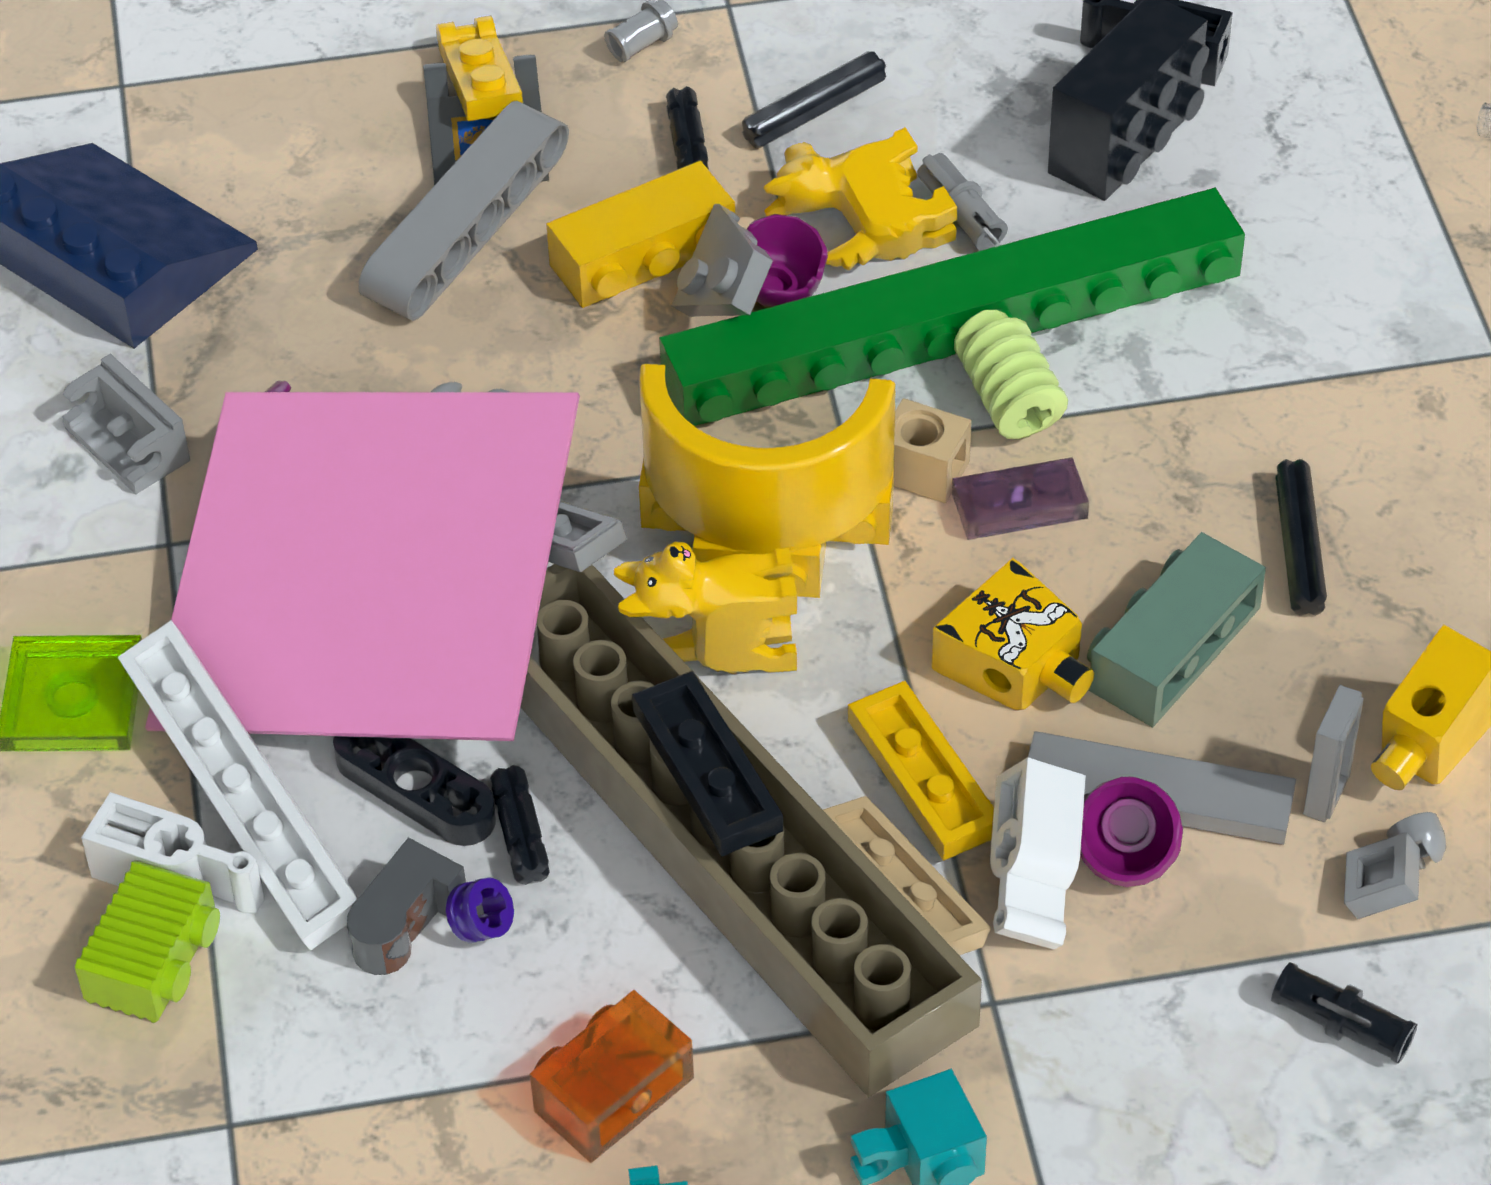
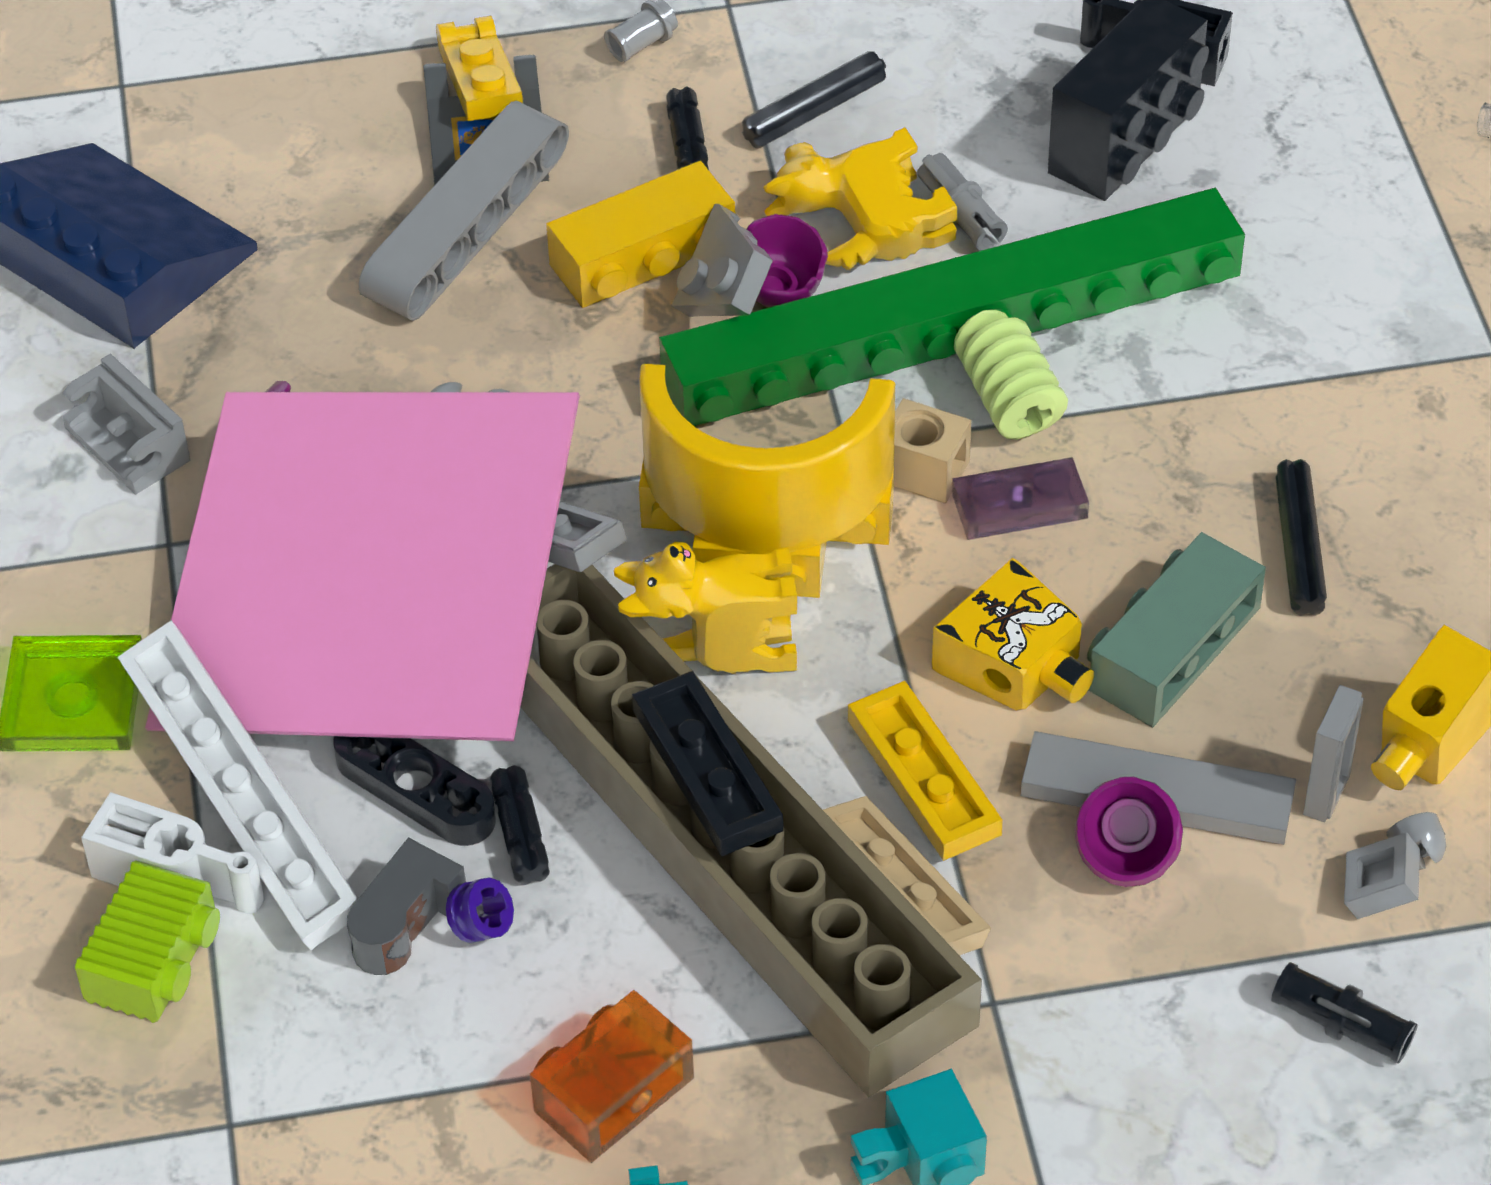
(1036, 849): white piece -> none

